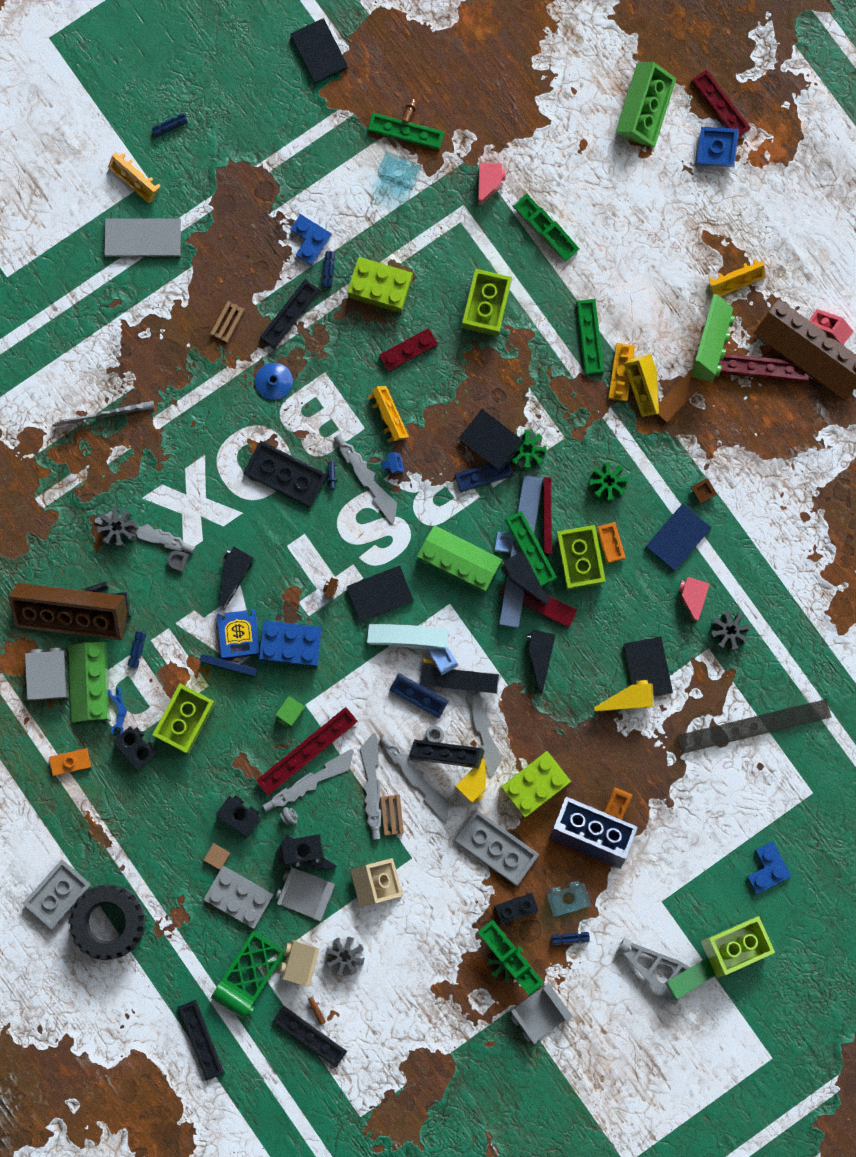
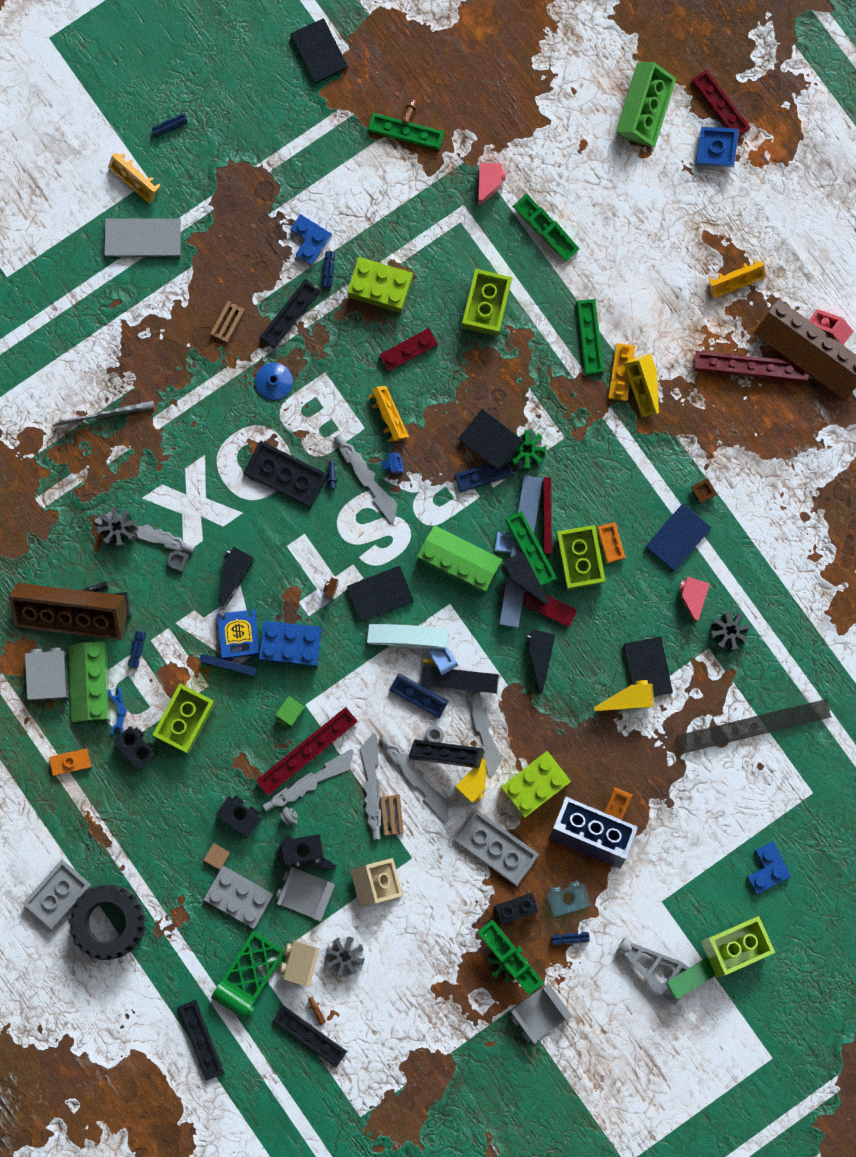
(392, 163): clear light blue brick -> none
(604, 486): green gear -> none
(679, 396): dark orange tile -> none
(713, 339): bright green slope -> none

